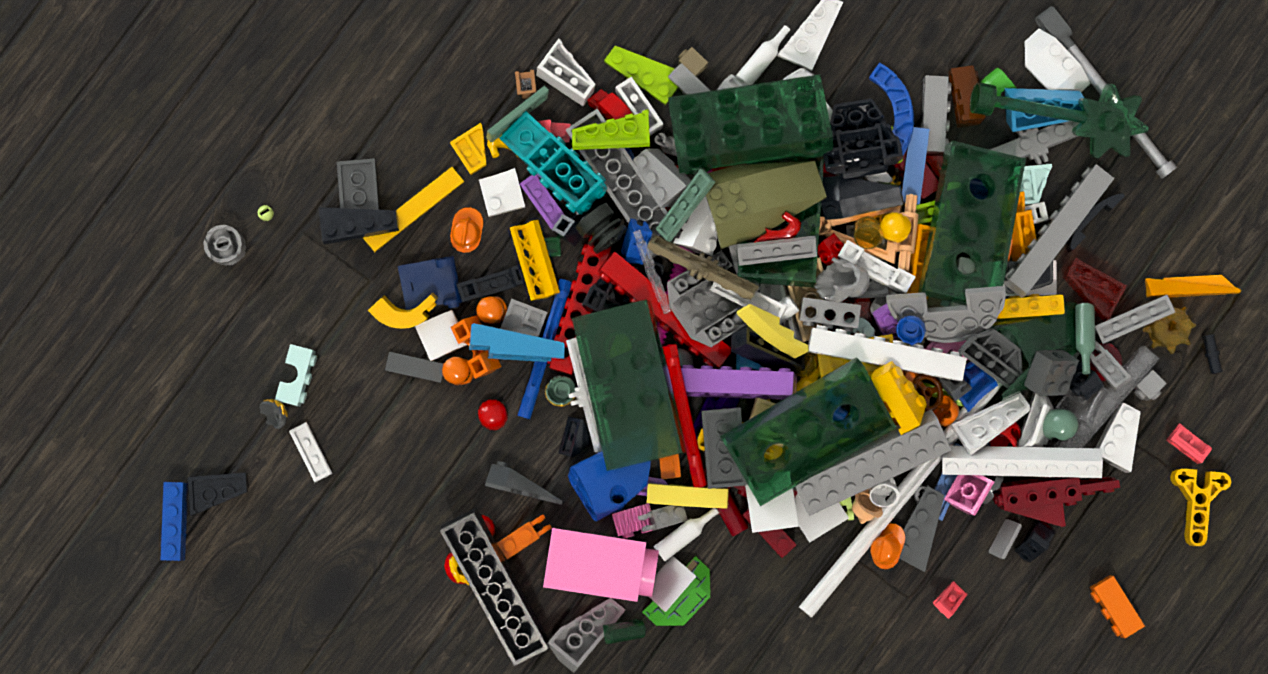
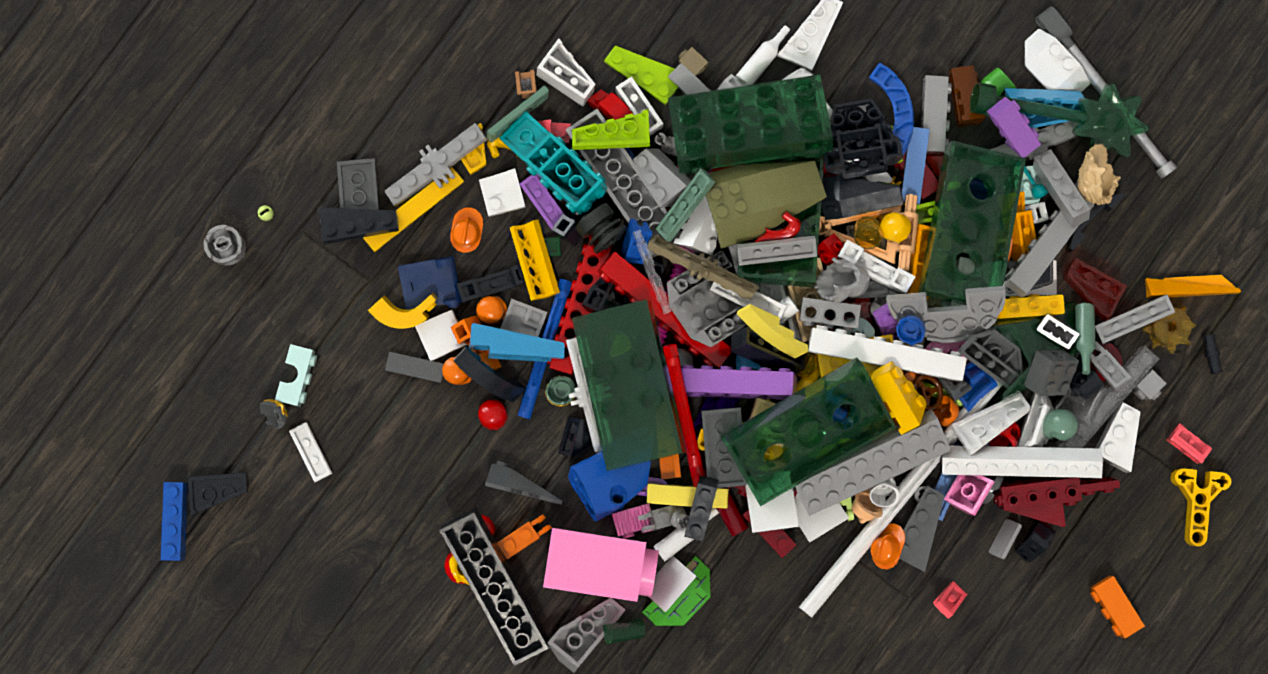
(436, 165): none -> light grey hinge
(487, 377): none -> black slope
(679, 520): none -> light grey bush
(701, 508): none -> black arch
(1014, 127): none -> medium lavender wedge
(1037, 190): none -> teal hinge
(1058, 330): none -> slope
(1061, 188): none -> light grey brick
(1096, 177): none -> tan hair

